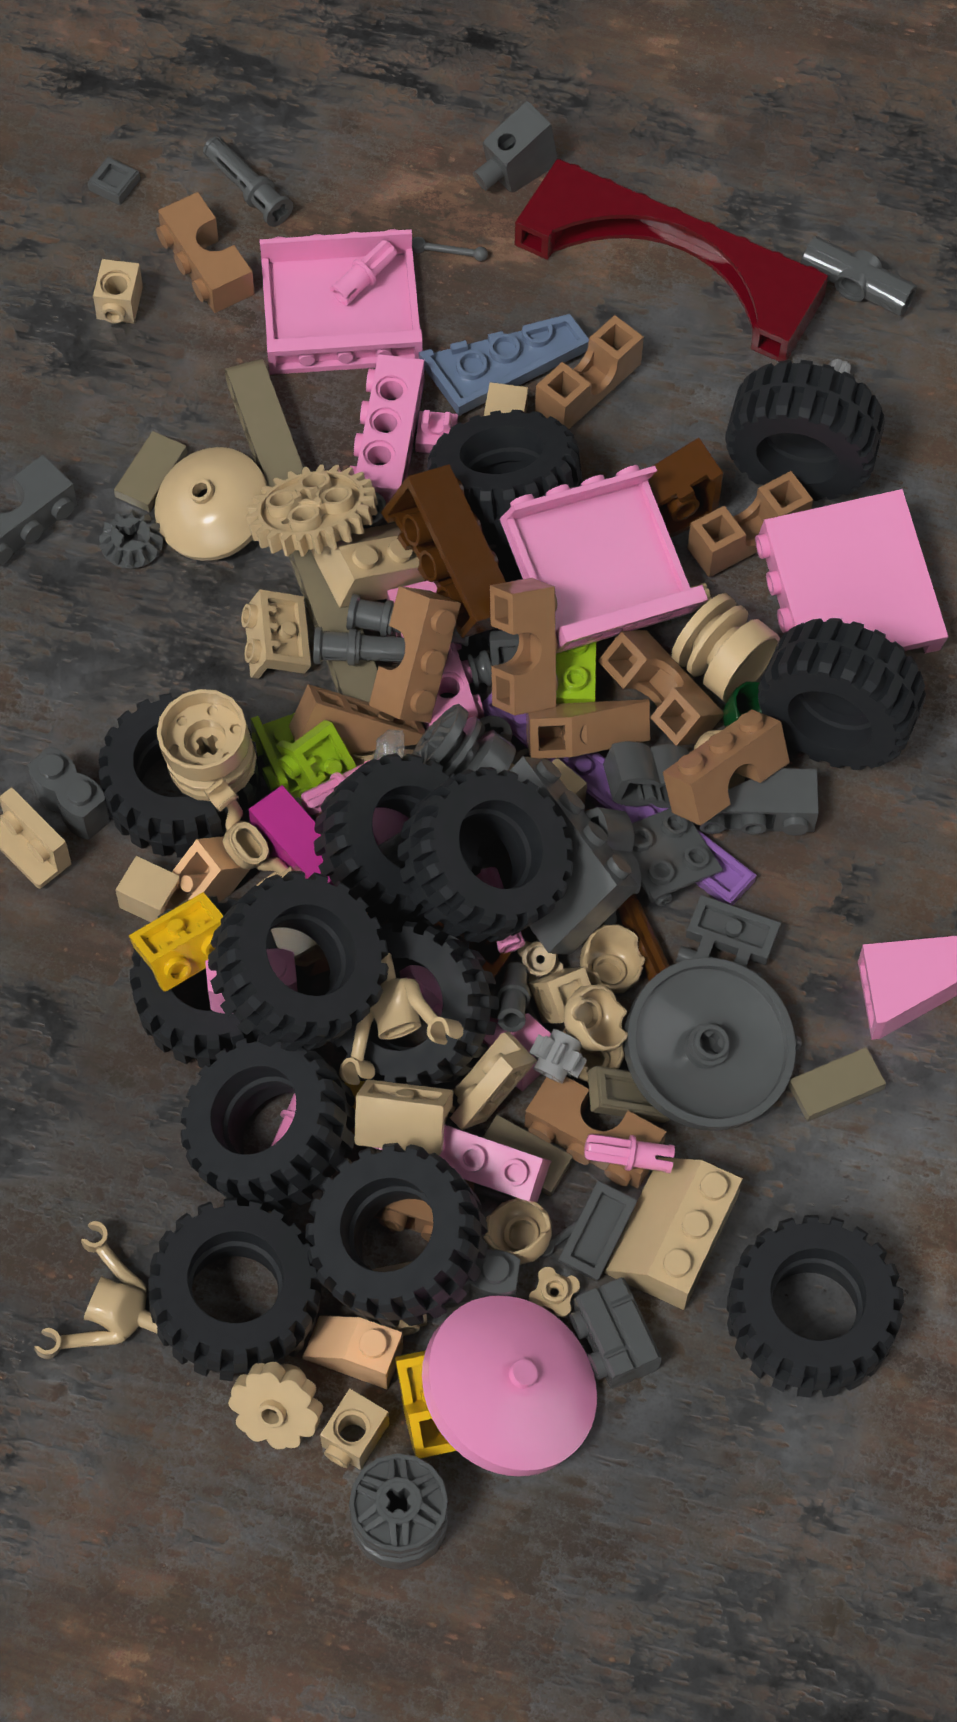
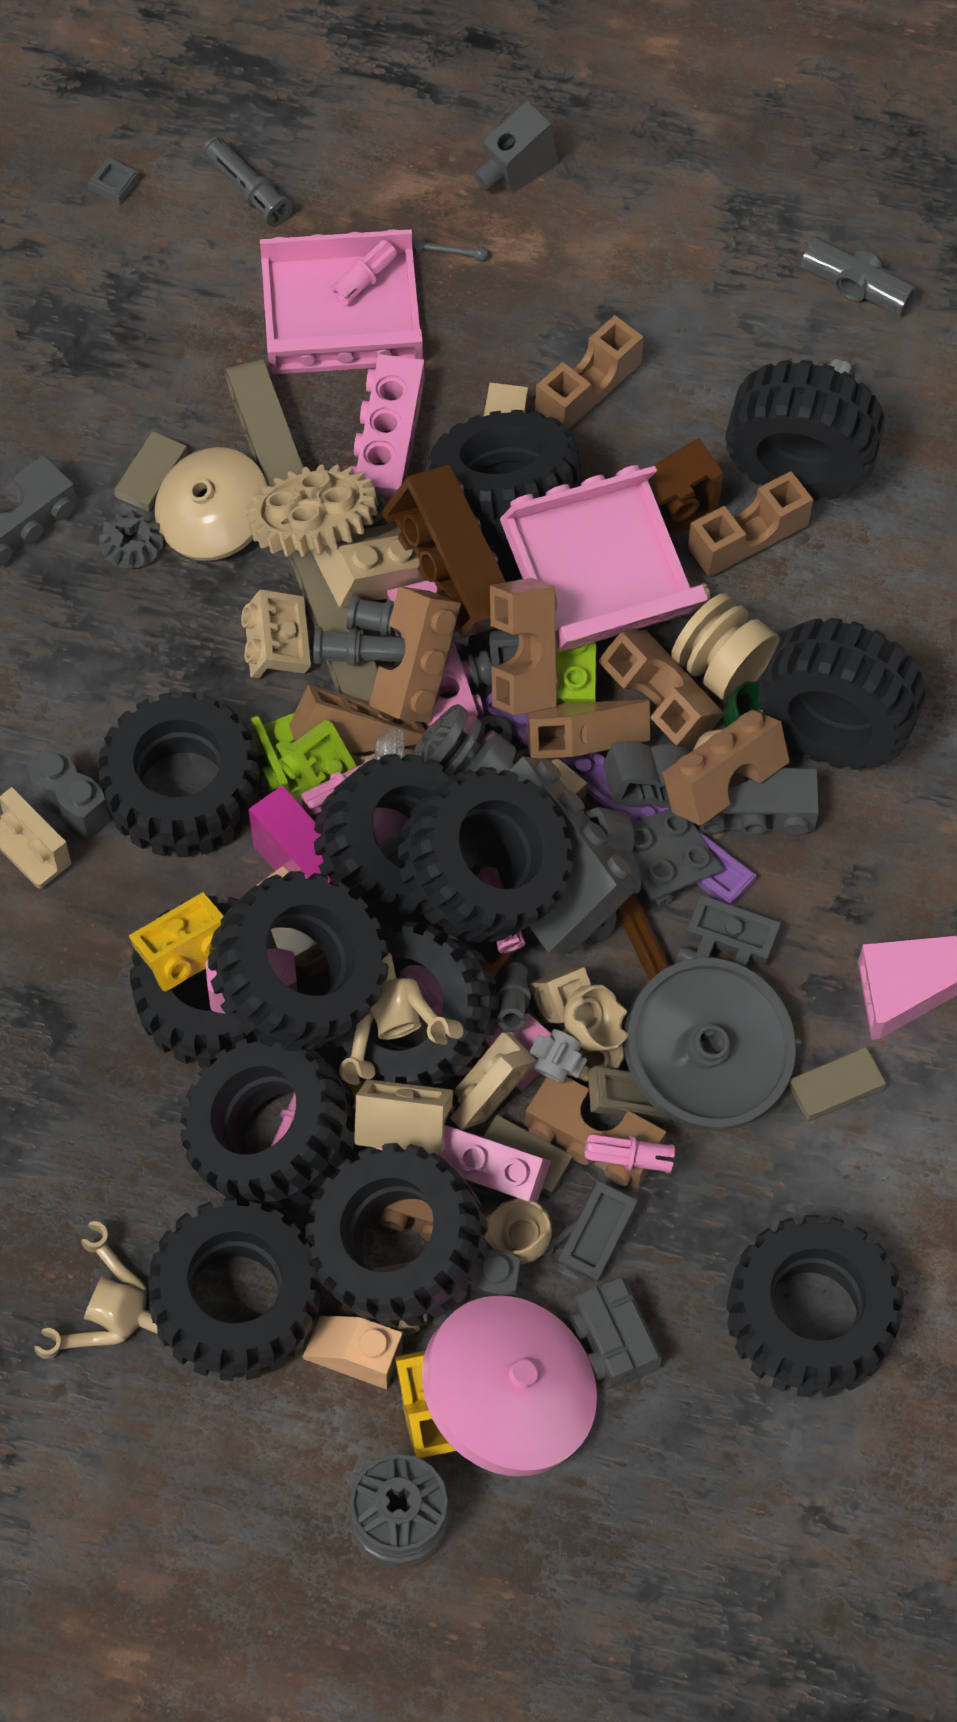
(118, 291): tan brick -> none
(146, 889): tan panel -> none
(205, 740): tan wheel -> none
(207, 870): light nougat slope -> none
(216, 276): medium nougat arch -> none
(242, 839): tan piece -> none
(276, 1404): tan plant -> none
(354, 1411): tan brick -> none
(431, 427): bright pink tile -> none
(503, 358): sand blue wing -> none
(529, 955): tan plate -> none
(556, 1304): tan plate -> none
(583, 207): dark red arch -> none
(612, 958): tan hair -> none
(674, 1229): tan slope -> none
(854, 565): bright pink panel -> none

